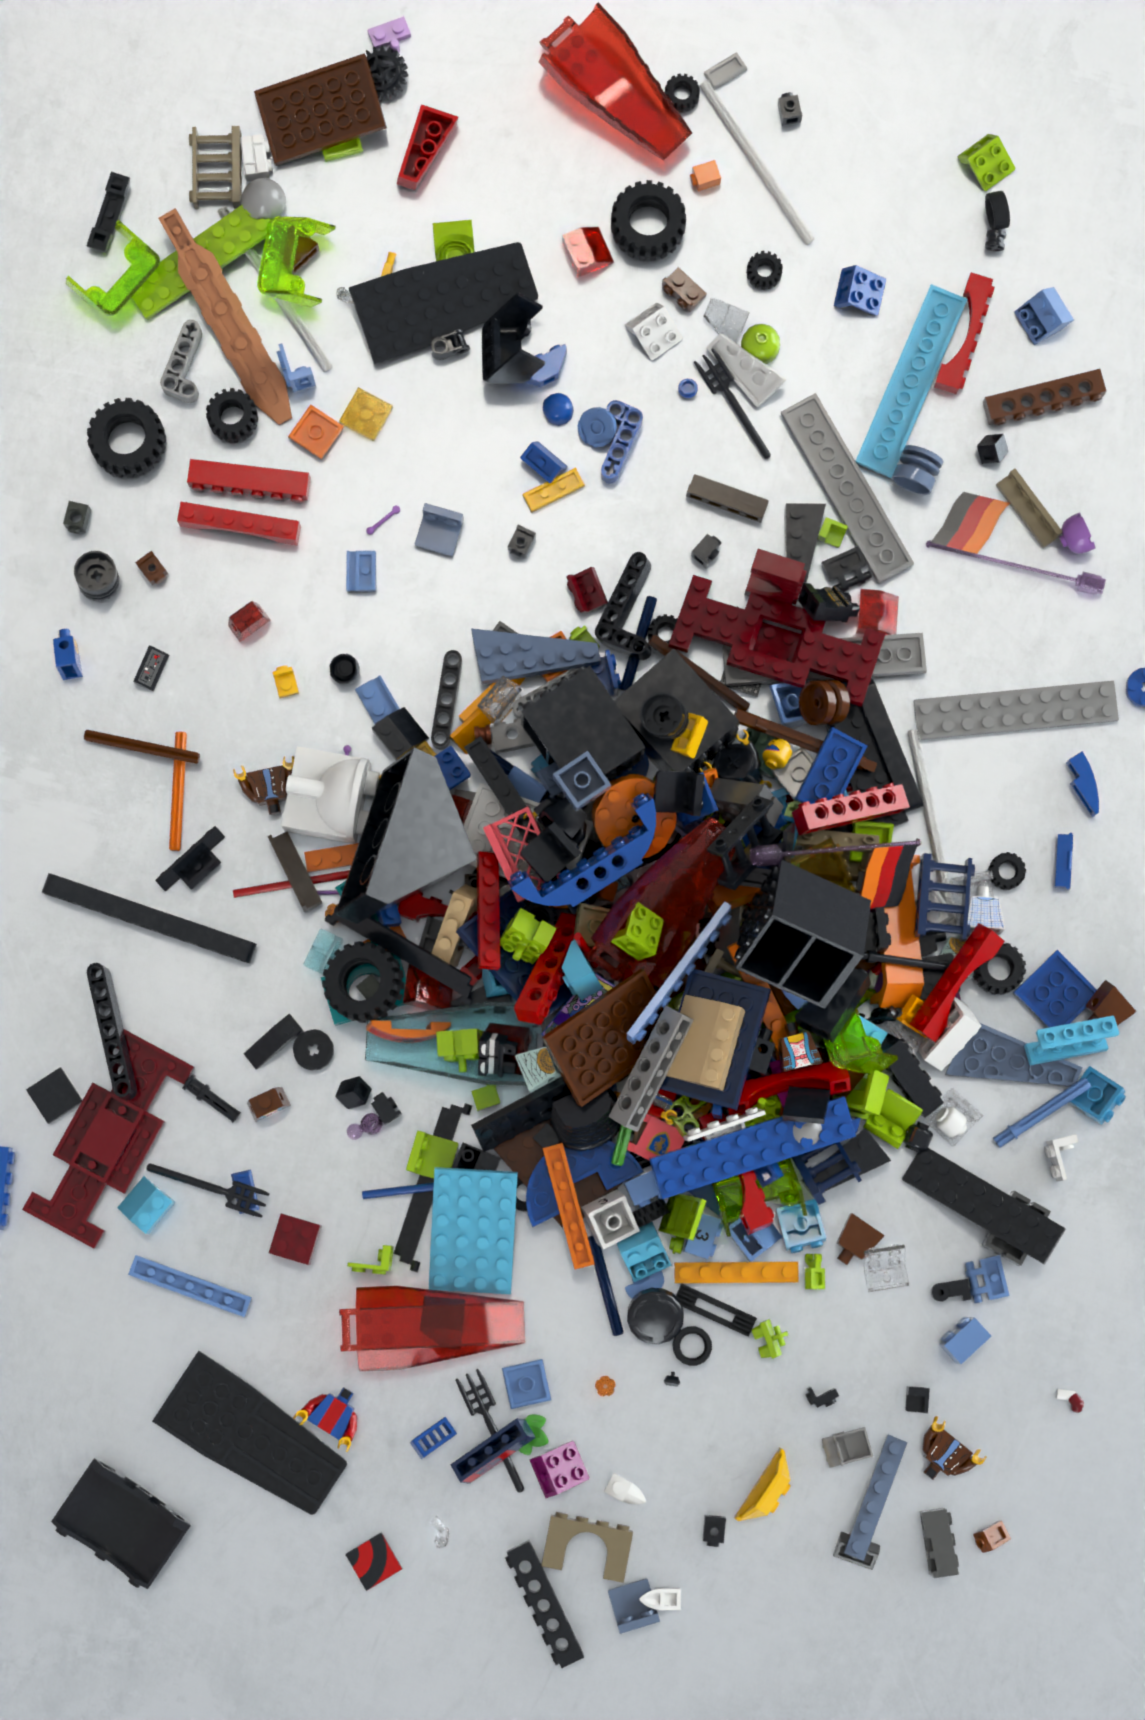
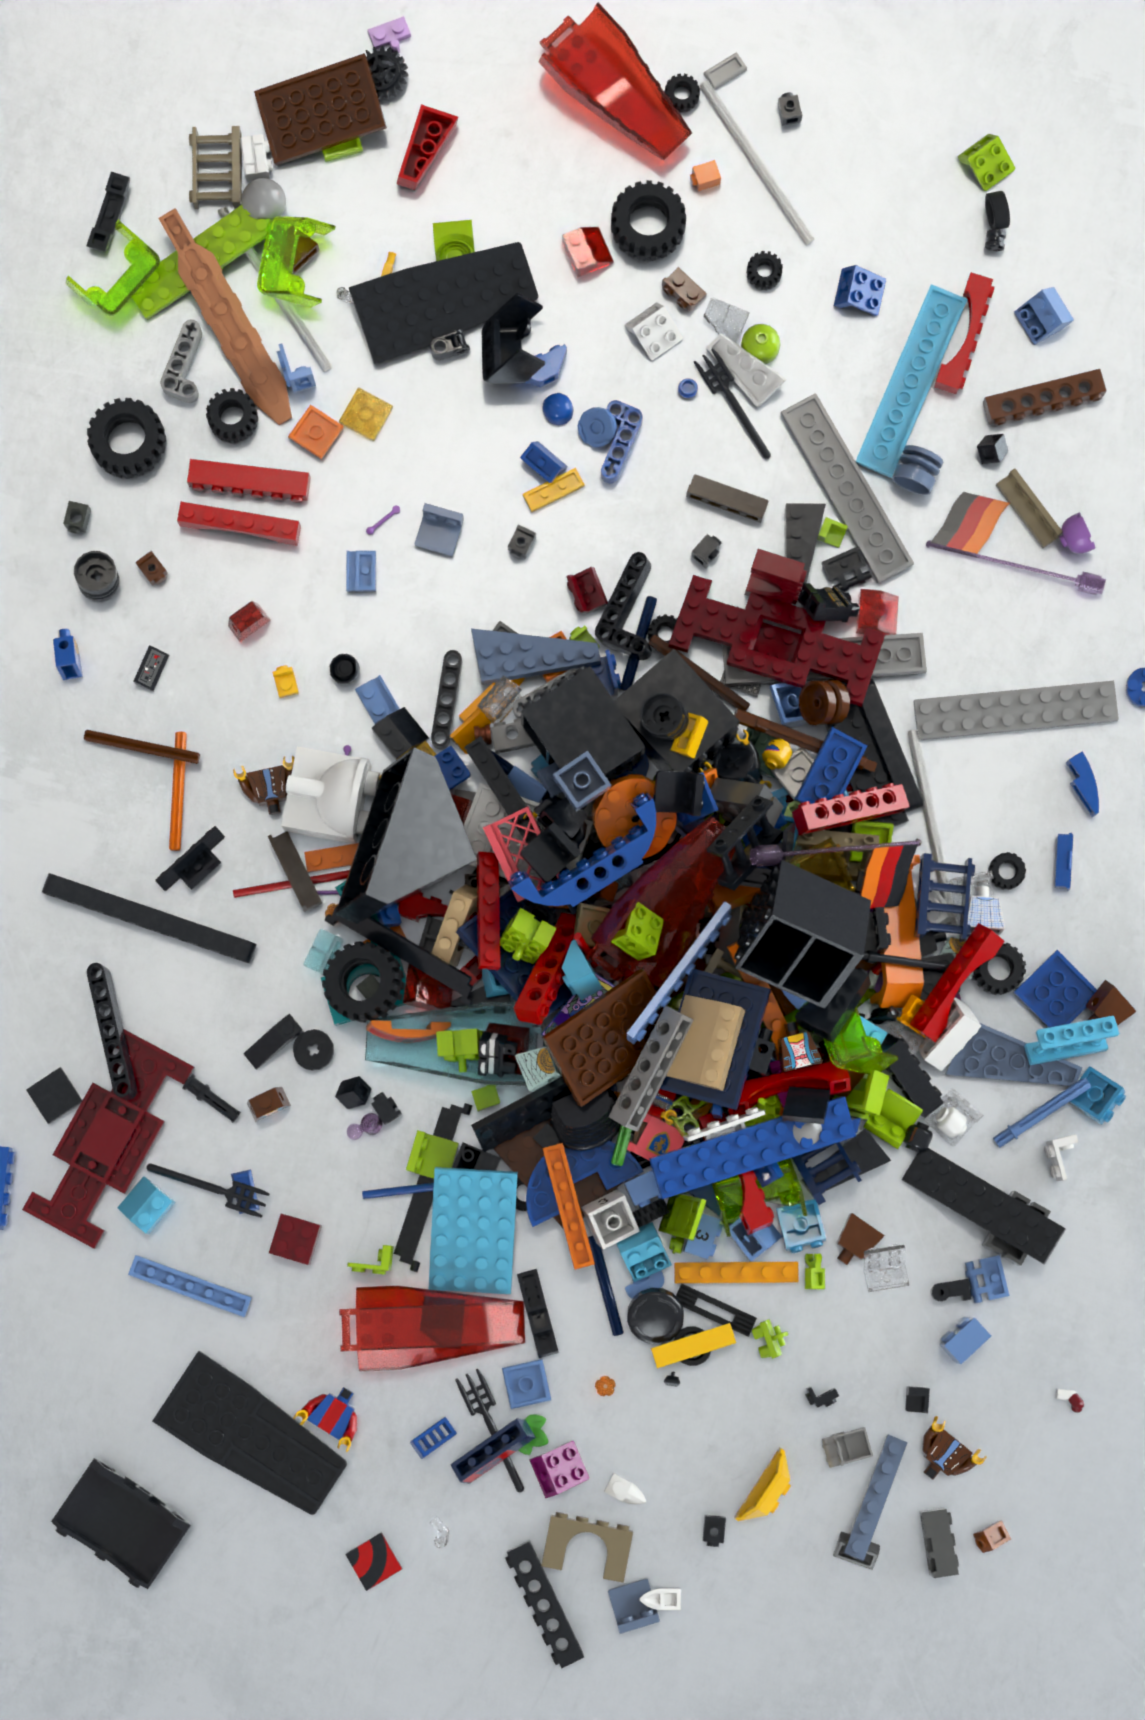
(537, 1313): none -> black slope
(693, 1345): none -> yellow tile

